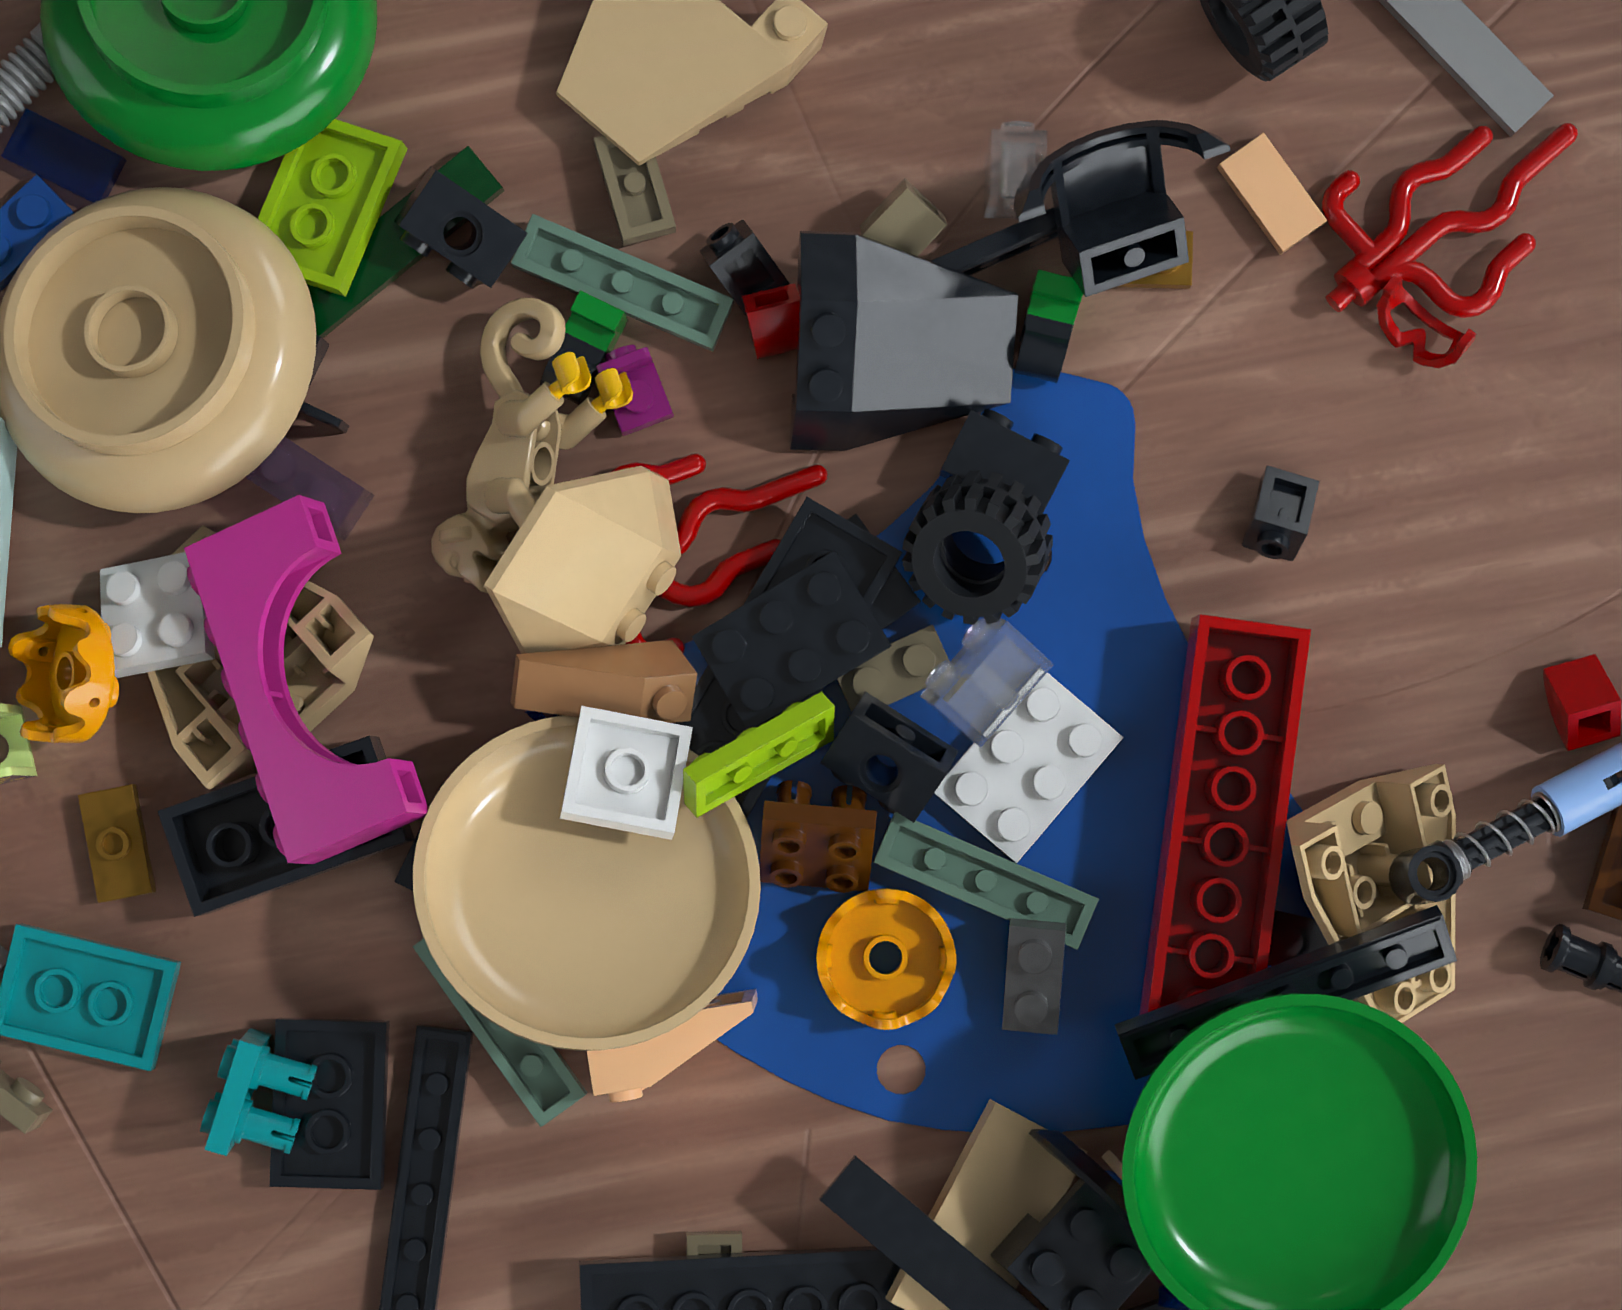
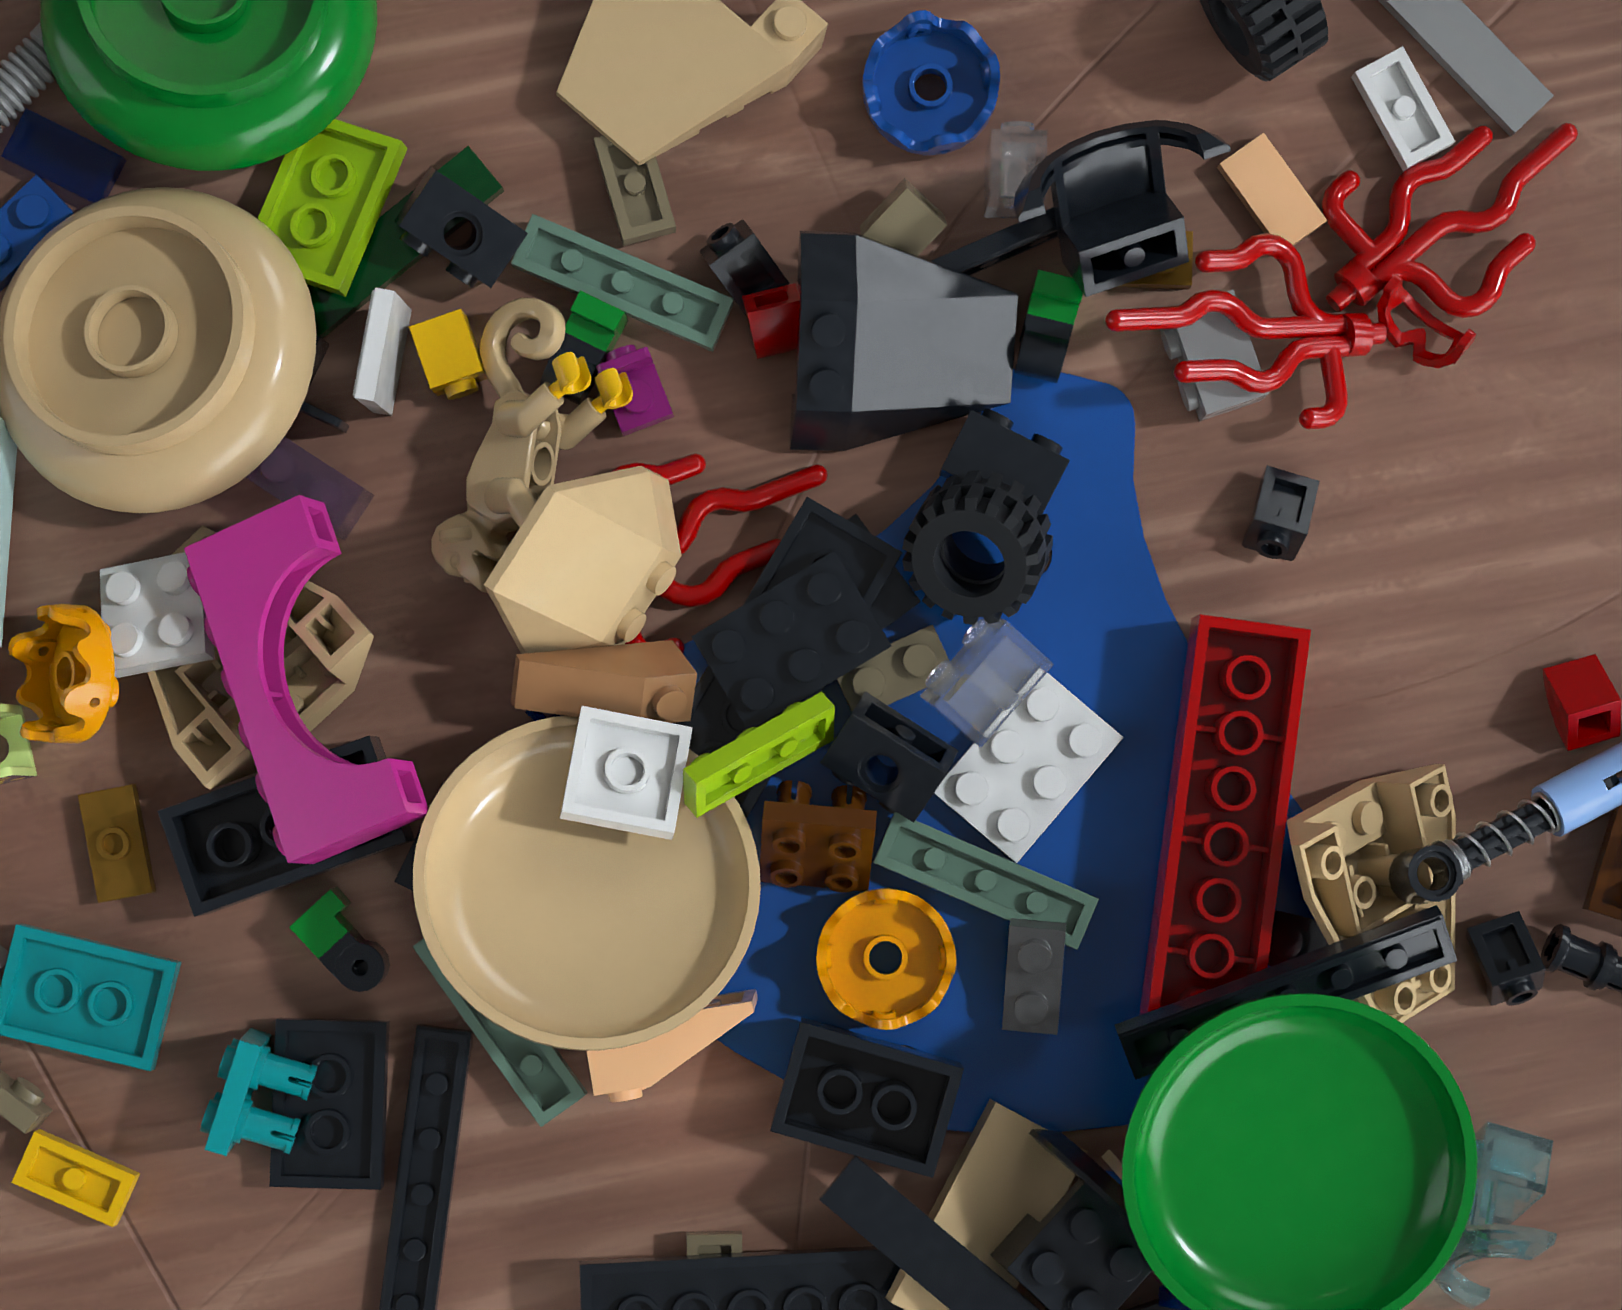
(75, 1177): none -> yellow plate
(339, 946): none -> leg
(382, 351): none -> white tile
(449, 354): none -> yellow brick
(867, 1097): none -> black brick
(937, 47): none -> blue plate
(1212, 338): none -> light grey brick
(1322, 333): none -> red plant
(1403, 108): none -> white plate
(1507, 959): none -> black bracket
(1509, 1181): none -> clear light blue piece

